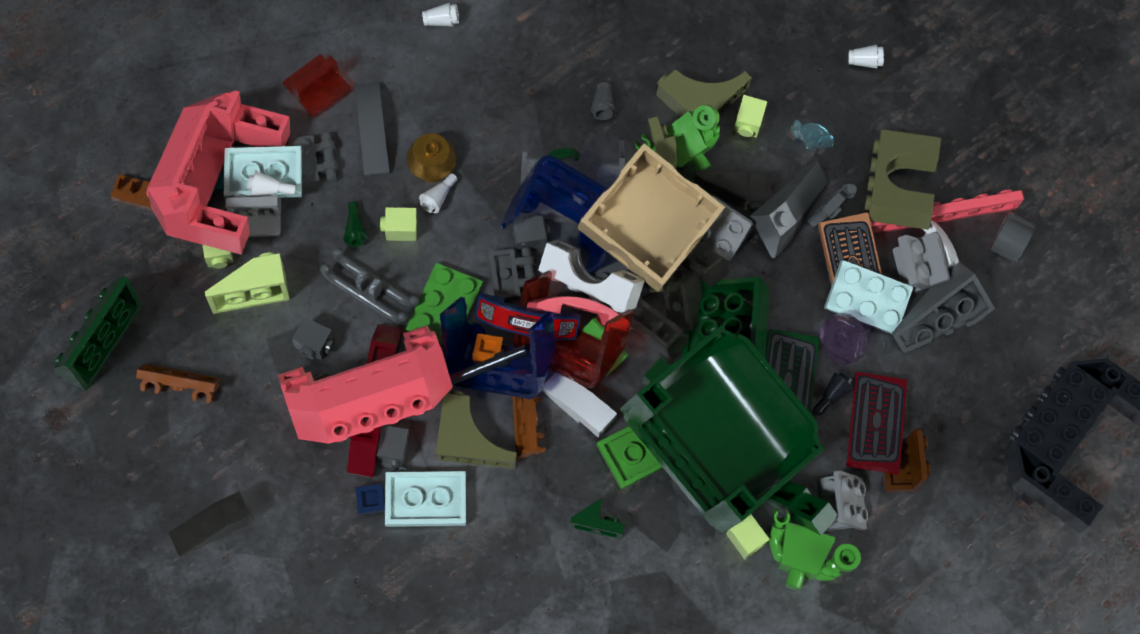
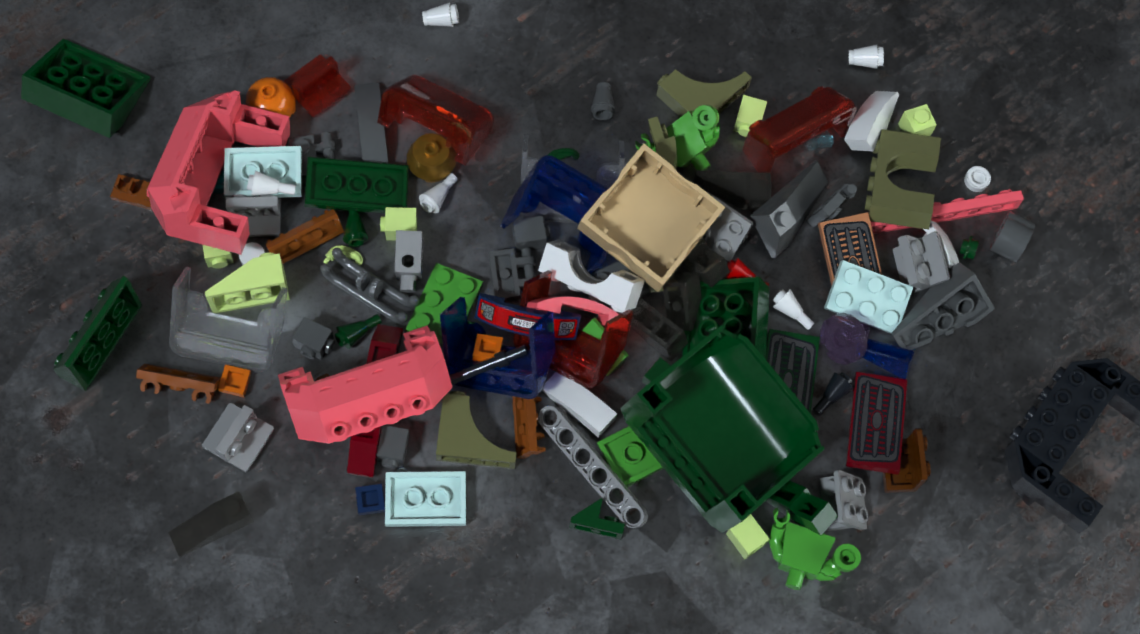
(84, 87): none -> dark green slope
(221, 337): none -> clear windscreen
(234, 381): none -> orange tile
(238, 436): none -> light grey bracket
(250, 251): none -> white tile
(271, 95): none -> orange cylinder
(306, 236): none -> dark orange plate
(348, 252): none -> yellowish green piece
(351, 333): none -> dark green cone
(355, 185): none -> dark green tile
(409, 250): none -> light grey torso
(440, 110): none -> clear red windscreen
(588, 470): none -> light grey beam
(739, 270): none -> red cone
(788, 304): none -> white cone
(796, 125): none -> clear red windscreen
(870, 119): none -> white slope
(889, 357): none -> clear blue slope
(918, 121): none -> yellowish green brick
(969, 248): none -> dark green plate
(977, 179): none -> white tile

